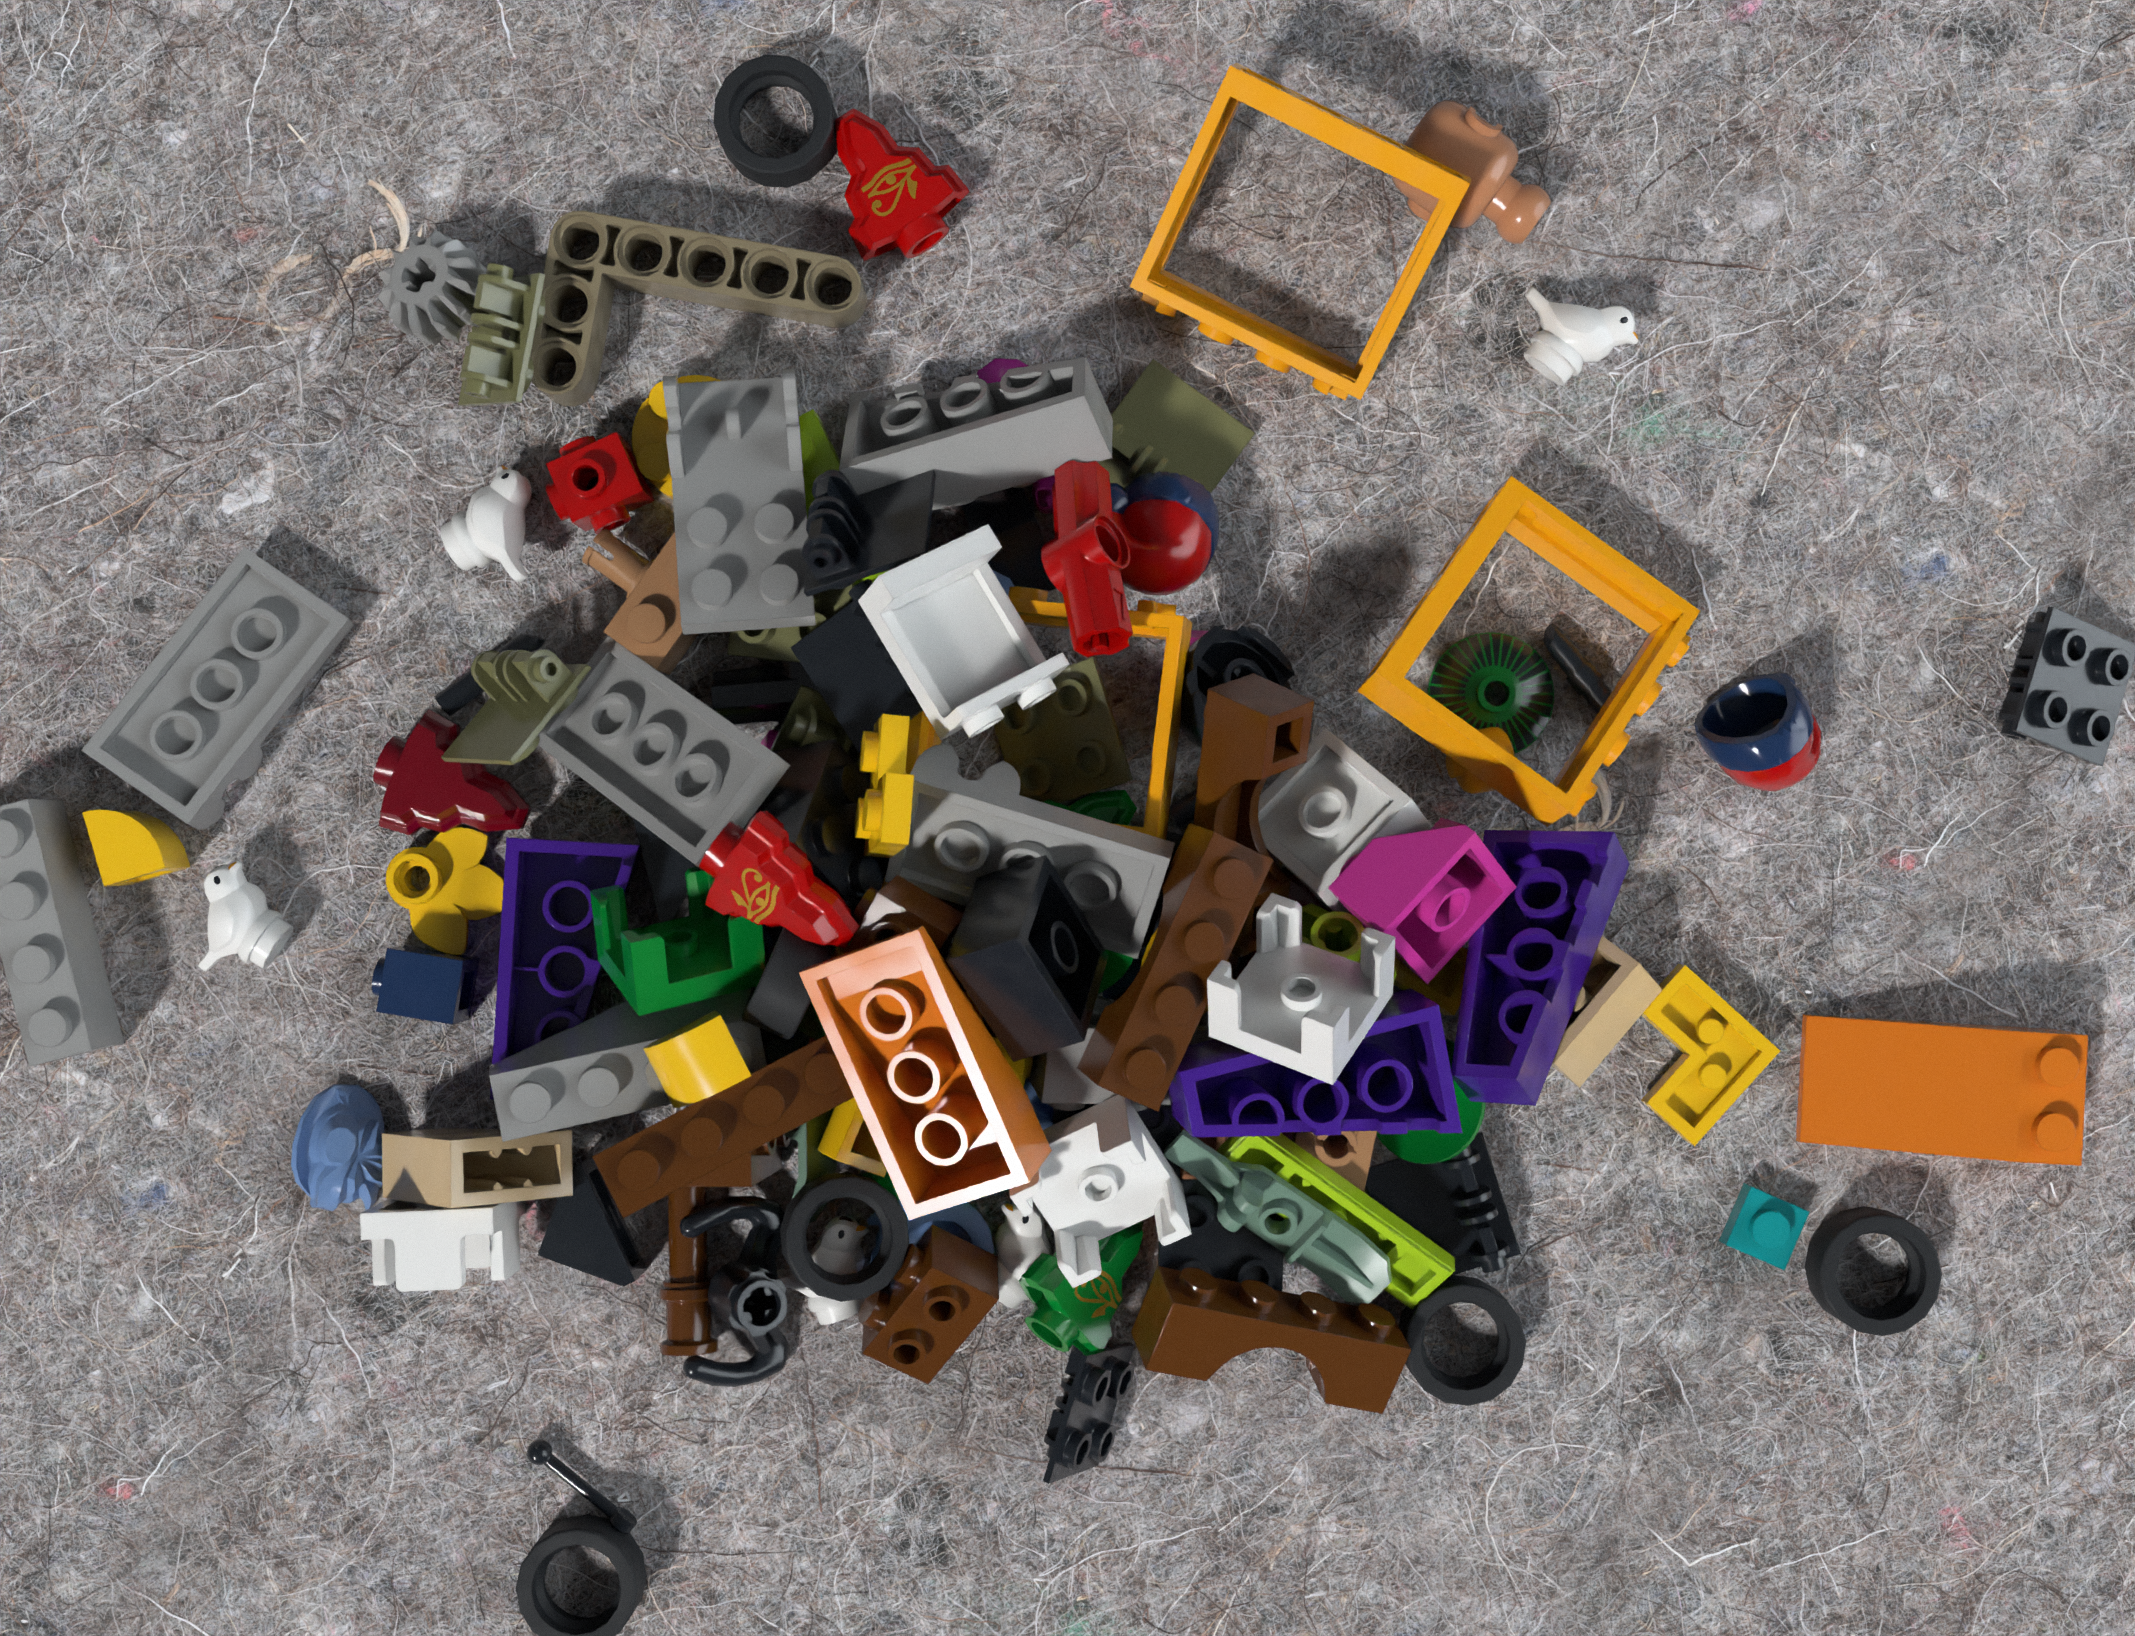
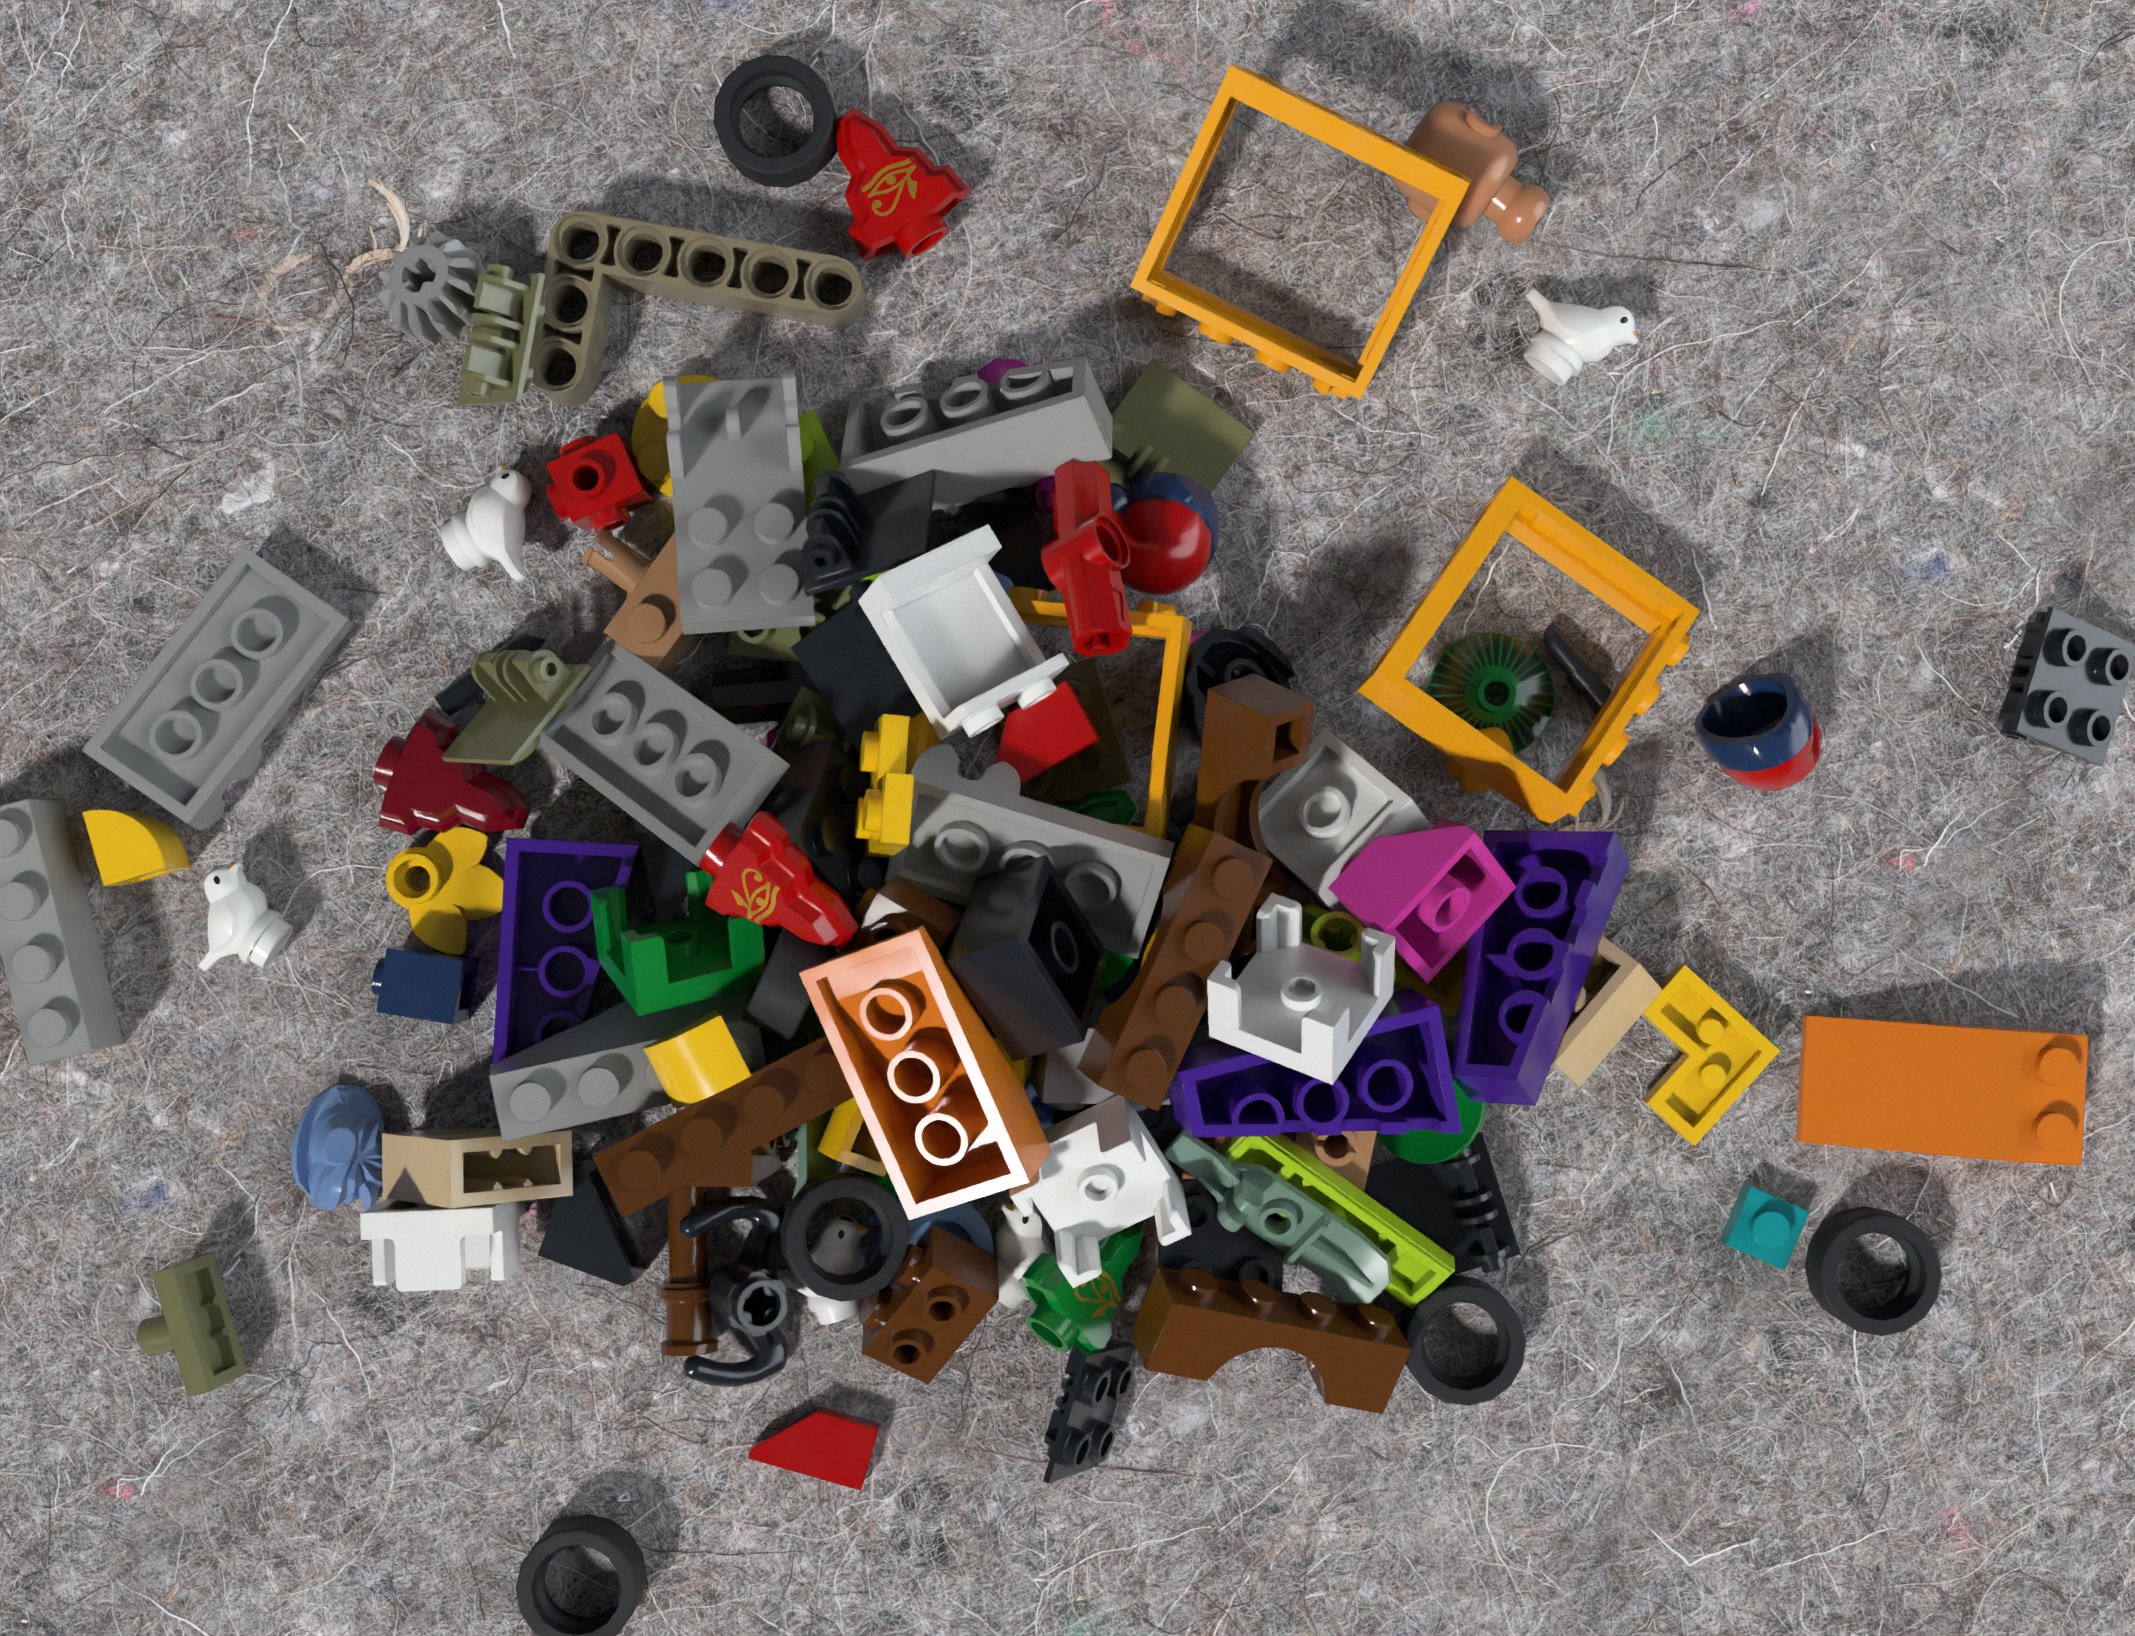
(194, 1325): none -> olive tile
(540, 1453): black hinge -> none
(822, 1446): none -> red tile
(1046, 733): none -> red tile

